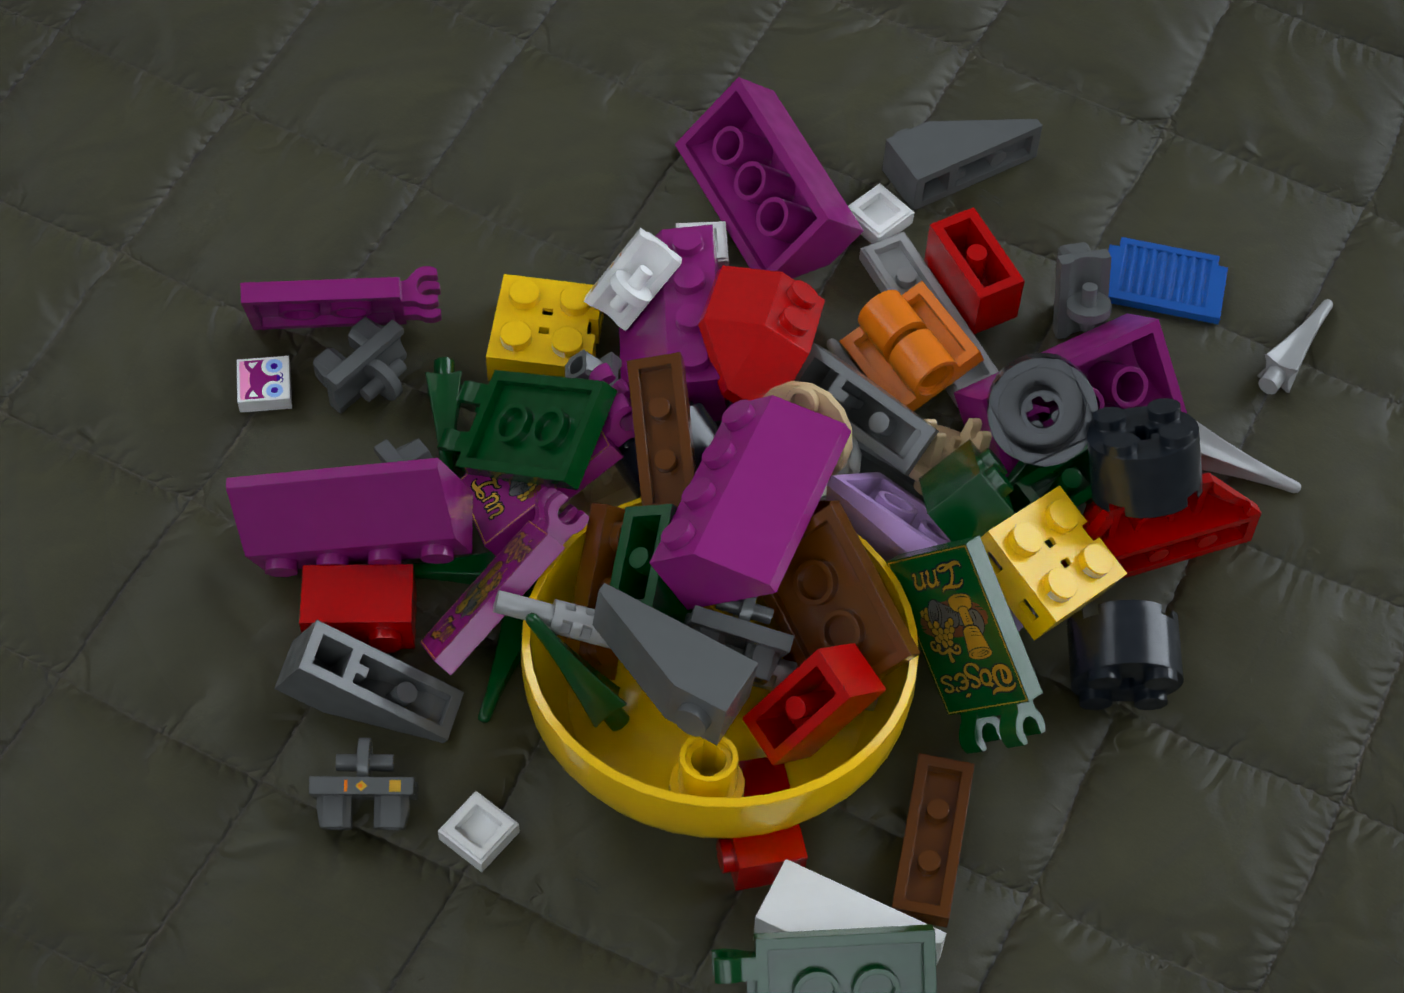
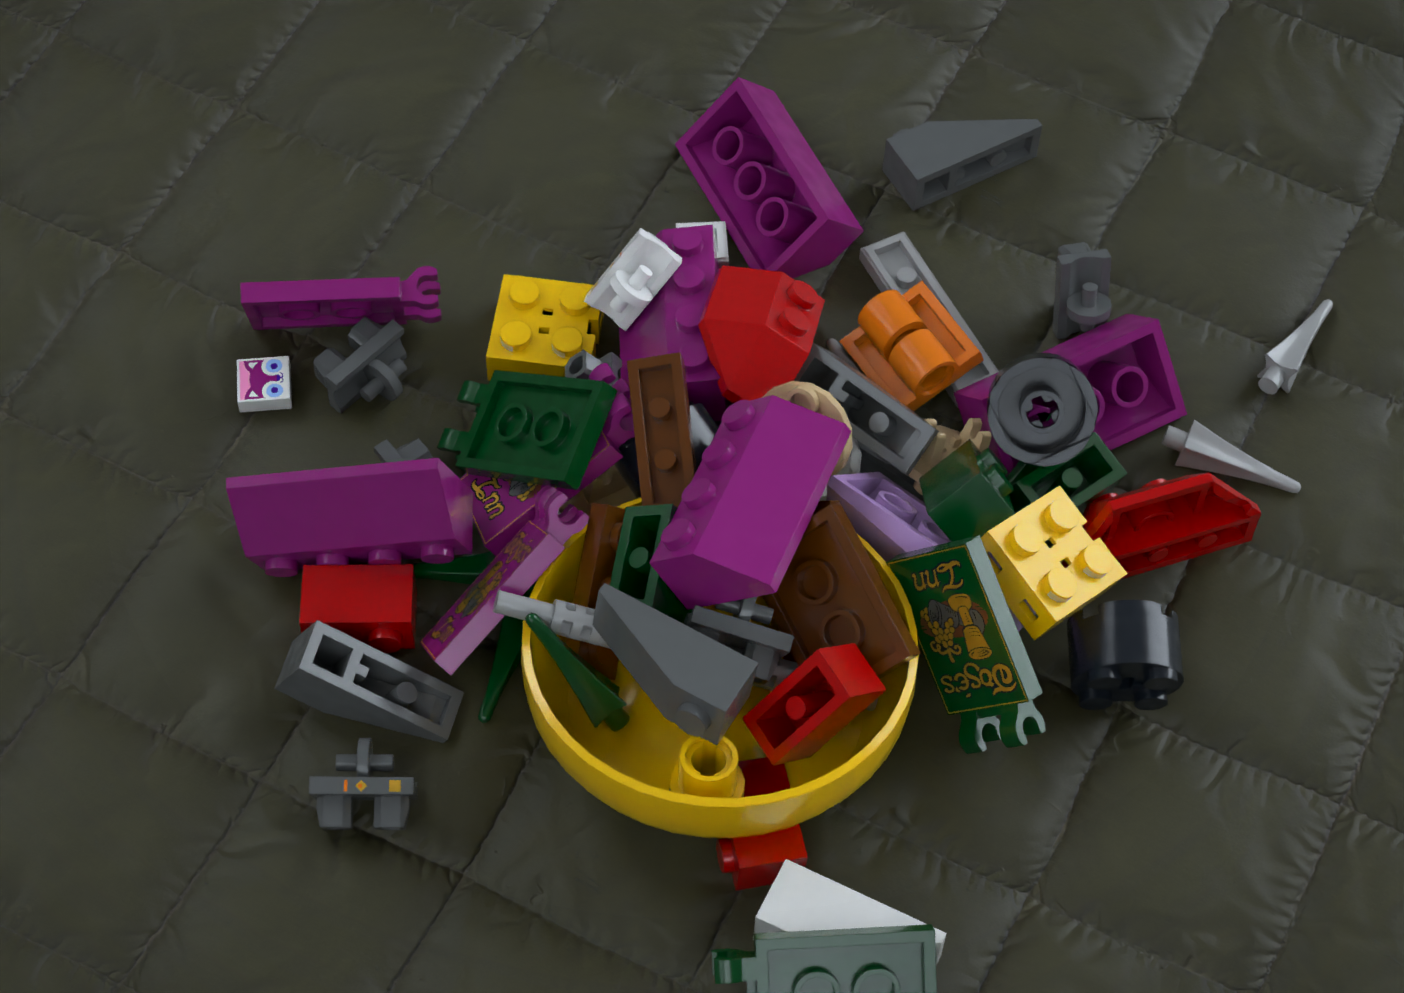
(443, 391): dark green piece -> none
(478, 831): white tile -> none
(881, 214): white tile -> none
(933, 839): reddish brown plate -> none
(974, 270): red brick -> none
(1144, 458): black brick -> none
(1167, 280): blue window -> none

